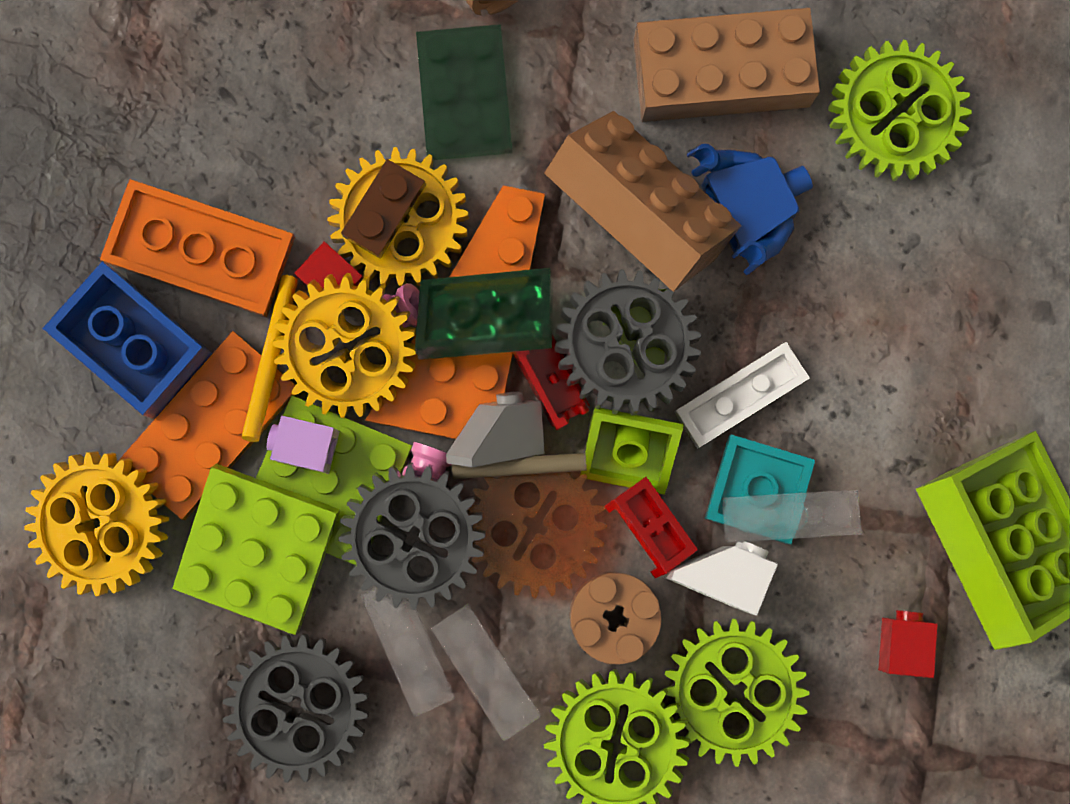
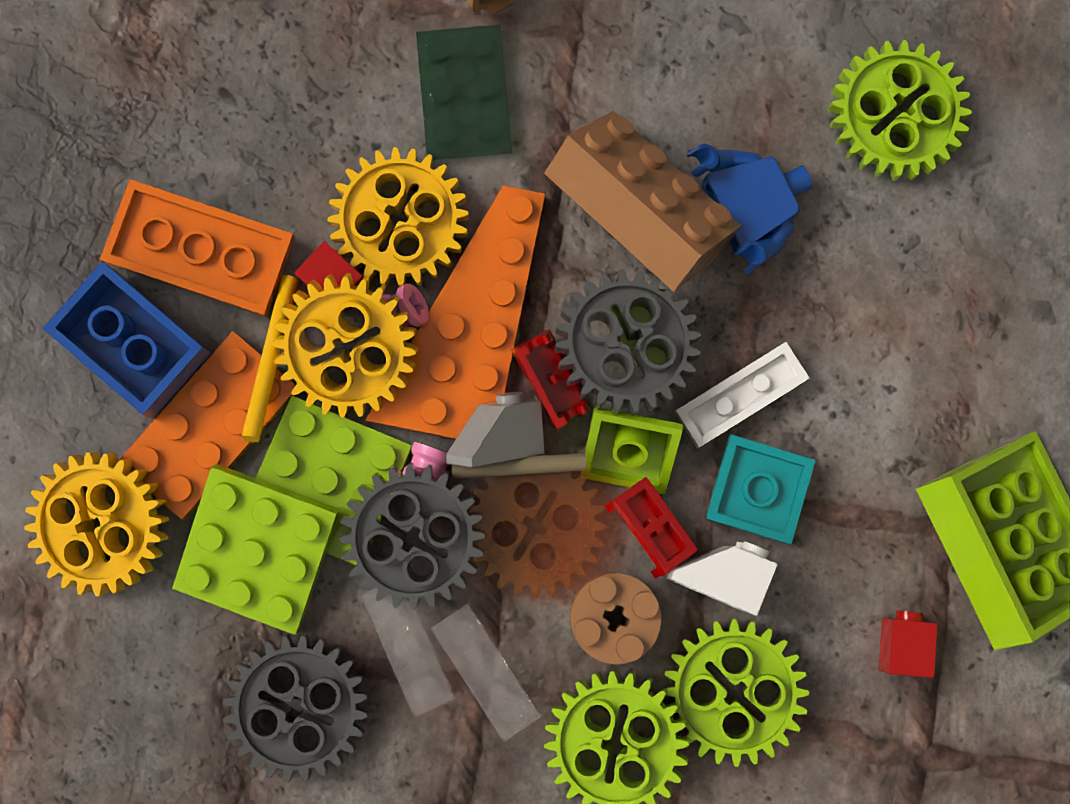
(302, 444): lavender brick -> none
(383, 208): reddish brown plate -> none
(485, 314): clear green plate -> none
(726, 64): medium nougat brick -> none
(791, 516): clear plate -> none

